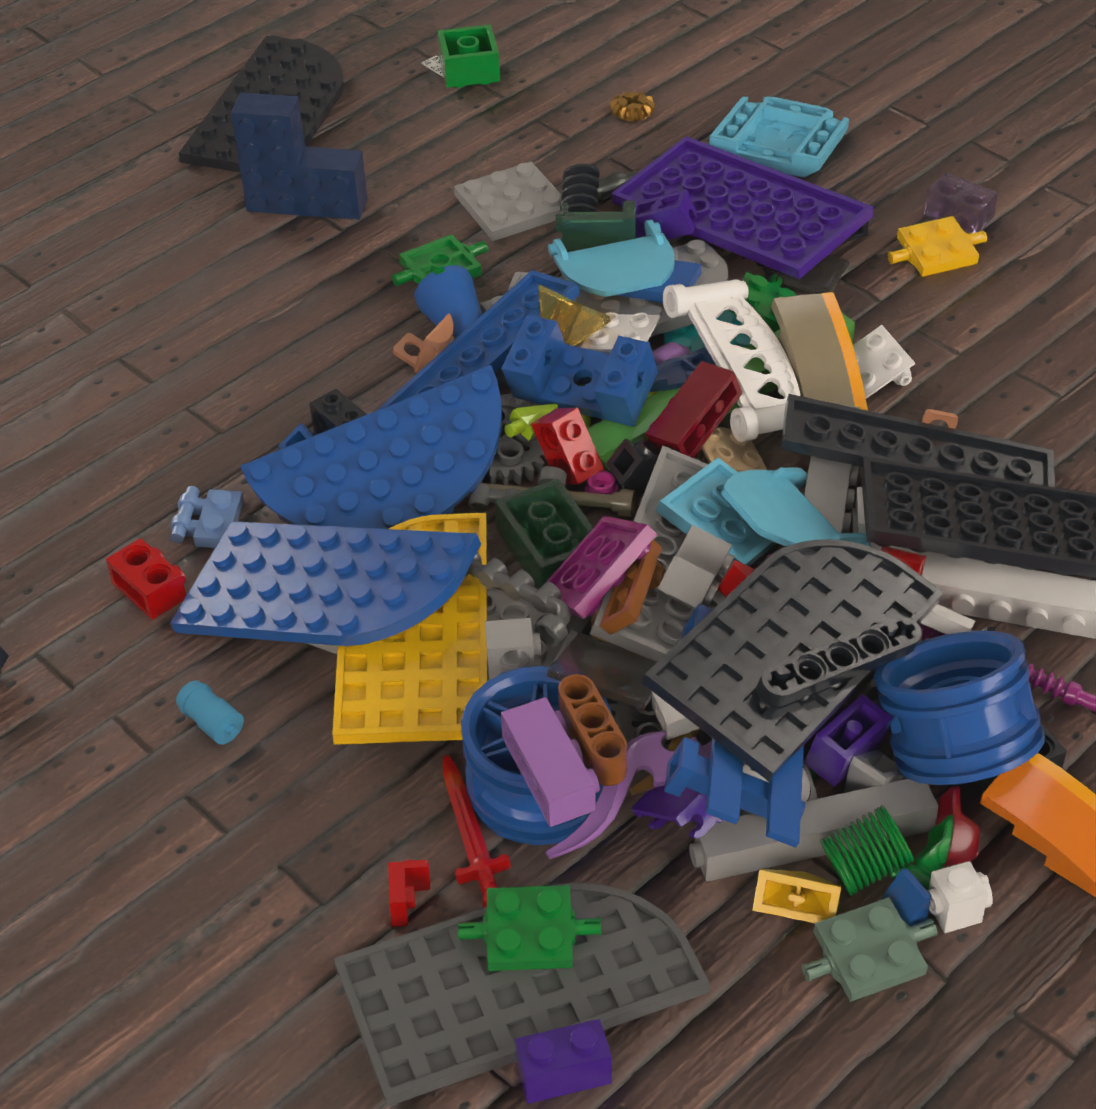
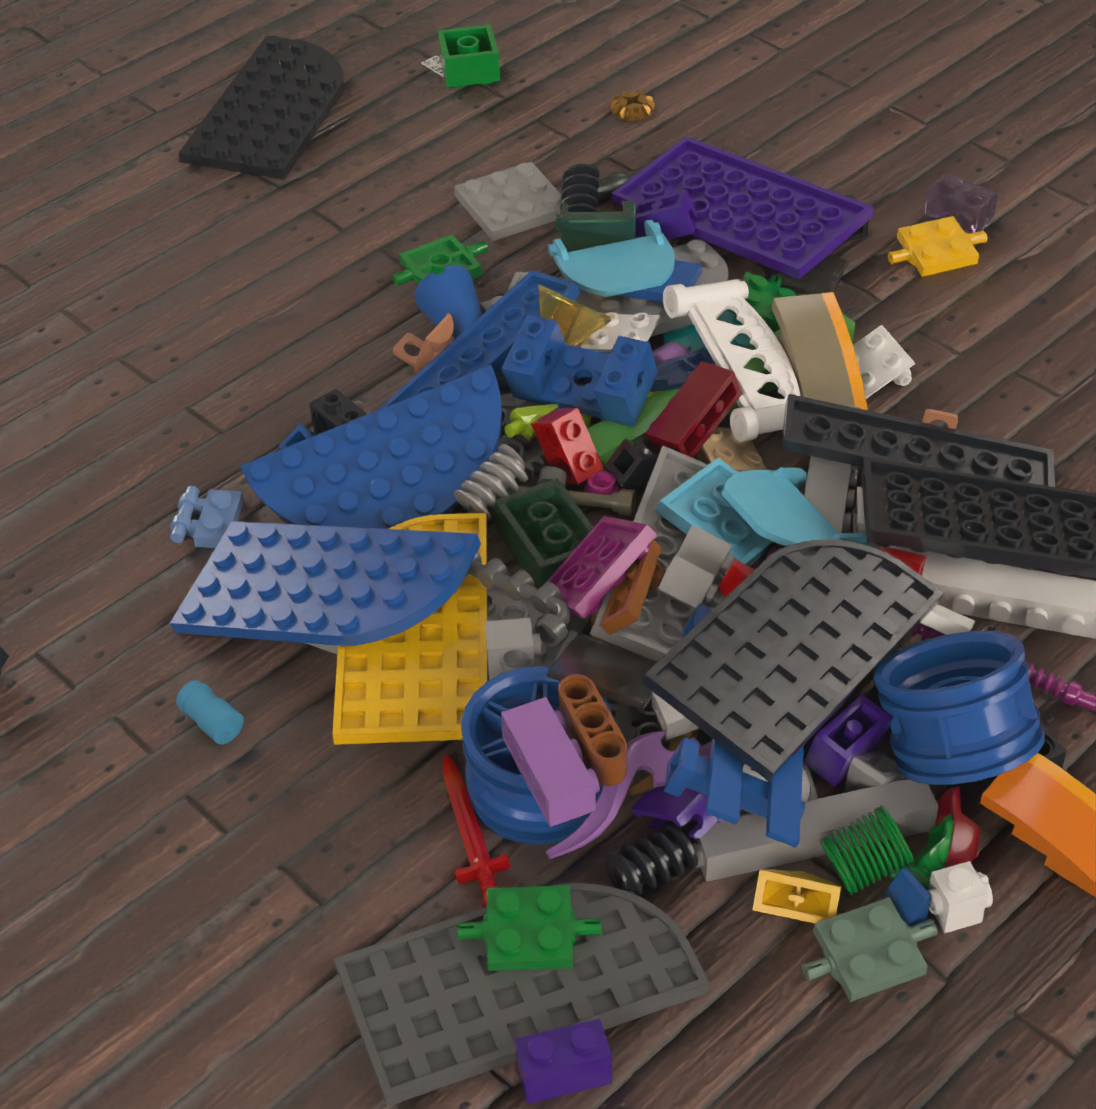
(147, 578): red brick -> none
(283, 173): dark blue brick -> none
(403, 880): red bracket -> none
(492, 481): none -> light grey piece
(650, 858): none -> black piece
(780, 134): medium azure wedge -> none
(831, 673): black beam -> none

